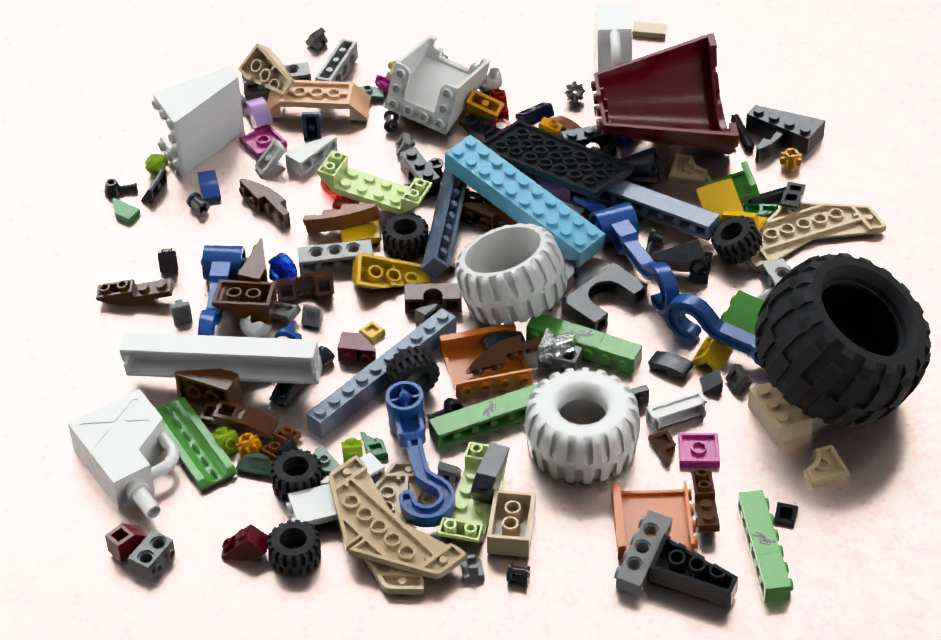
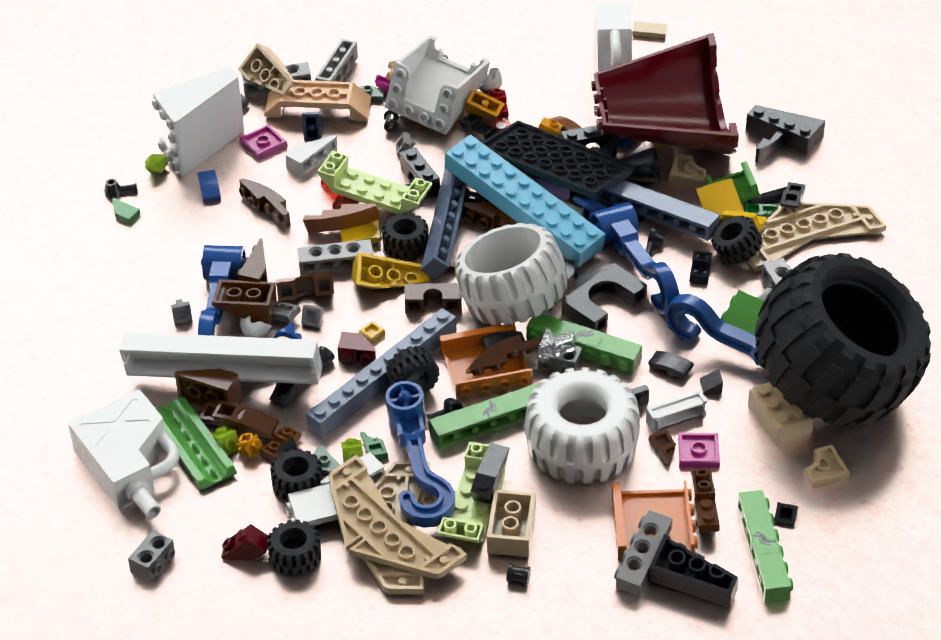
(124, 540): dark red slope -> none
(132, 294): reddish brown slope -> none
(155, 188): black slope -> none
(167, 260): black slope -> none
(195, 201): black bush -> none
(255, 463): sand green plate -> none
(258, 112): lavender brick -> none
(270, 160): white slope -> none
(281, 267): clear blue helmet -> none
(316, 37): dark grey tile -> none
(424, 313): black slope -> none
(437, 164): black bush -> none
(445, 469): light grey tile -> none
(472, 569): dark grey tile -> none
(536, 113): dark blue slope -> none
(574, 96): dark grey gear -> none
(683, 258): black slope -> none
(713, 353): yellow panel -> none
(738, 378): dark grey tile -> none
(743, 133): black axle -> none
(790, 159): light orange gear -> none

